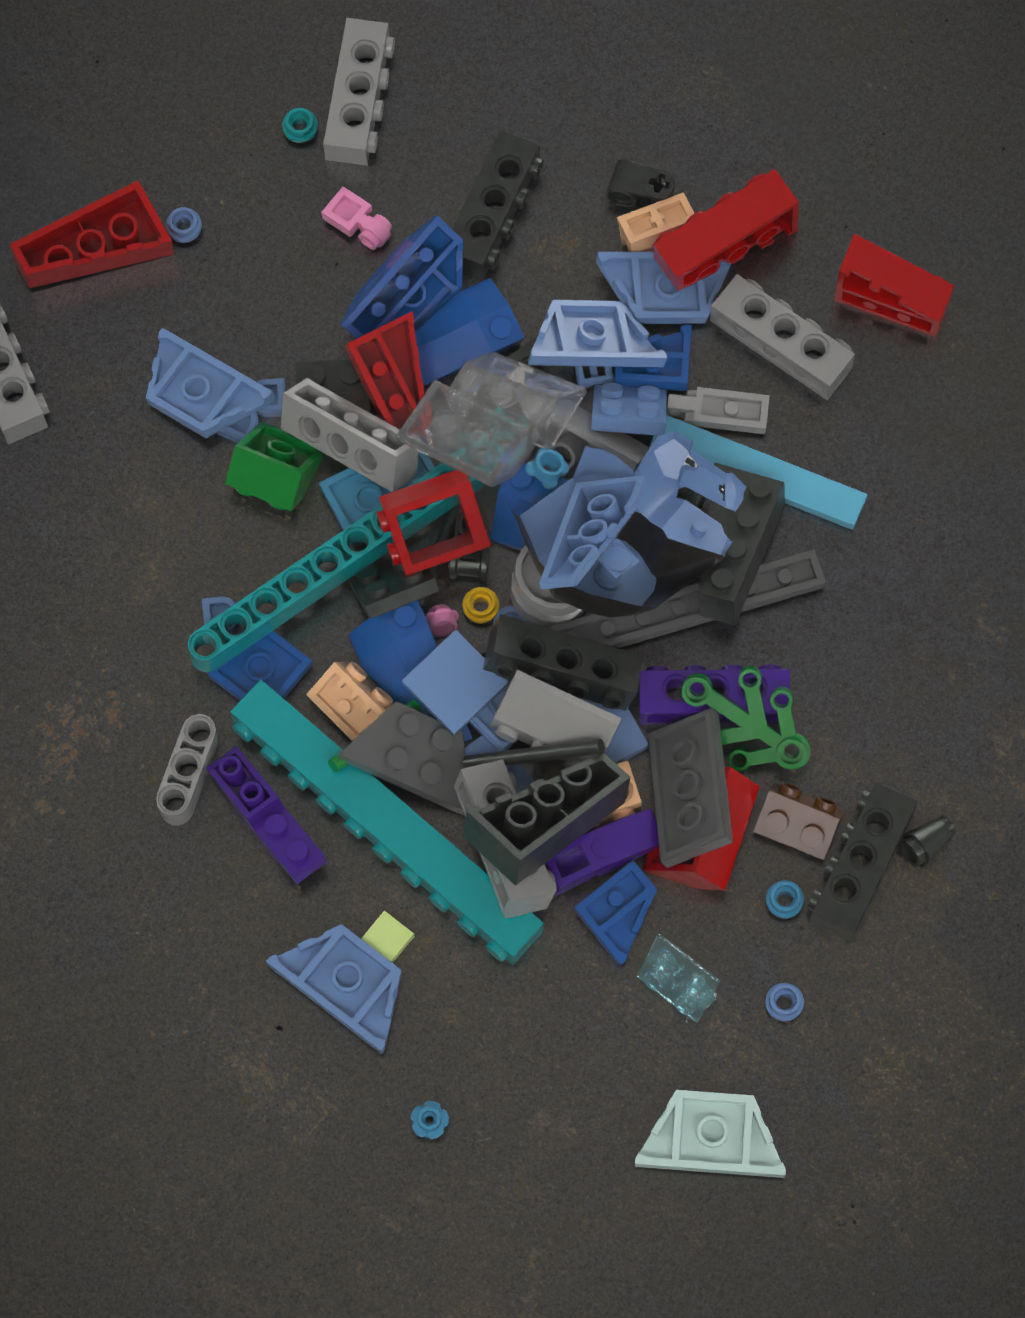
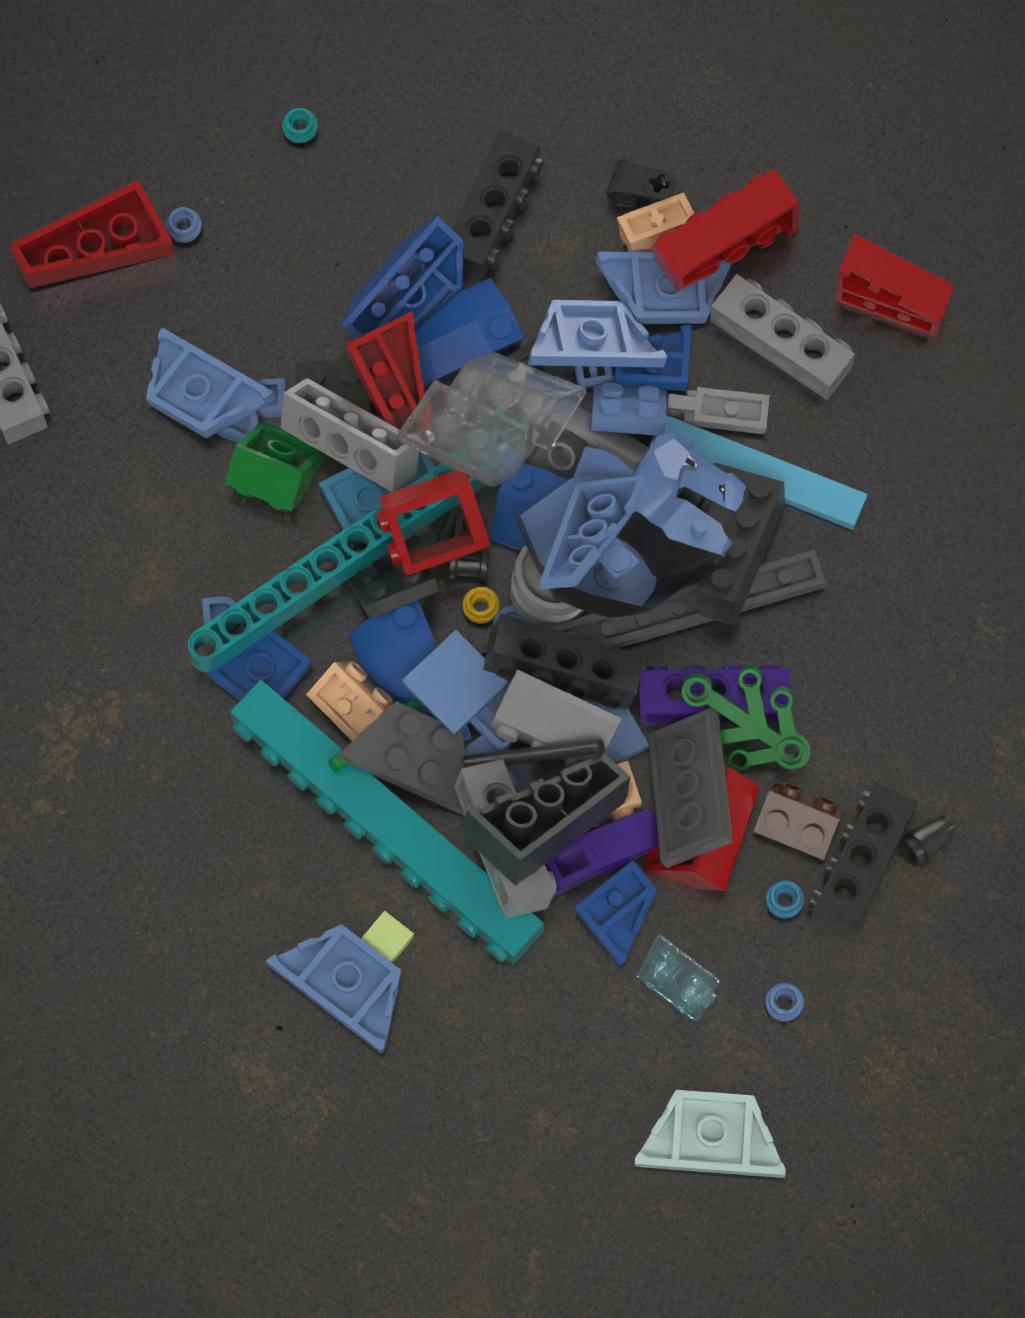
(187, 752): light grey beam -> none
(266, 815): dark purple slope -> none
(351, 213): bright pink plate -> none
(359, 41): light grey brick -> none
(429, 1130): dark azure plate -> none
(442, 620): bright pink plate -> none
(552, 460): dark azure plate -> none

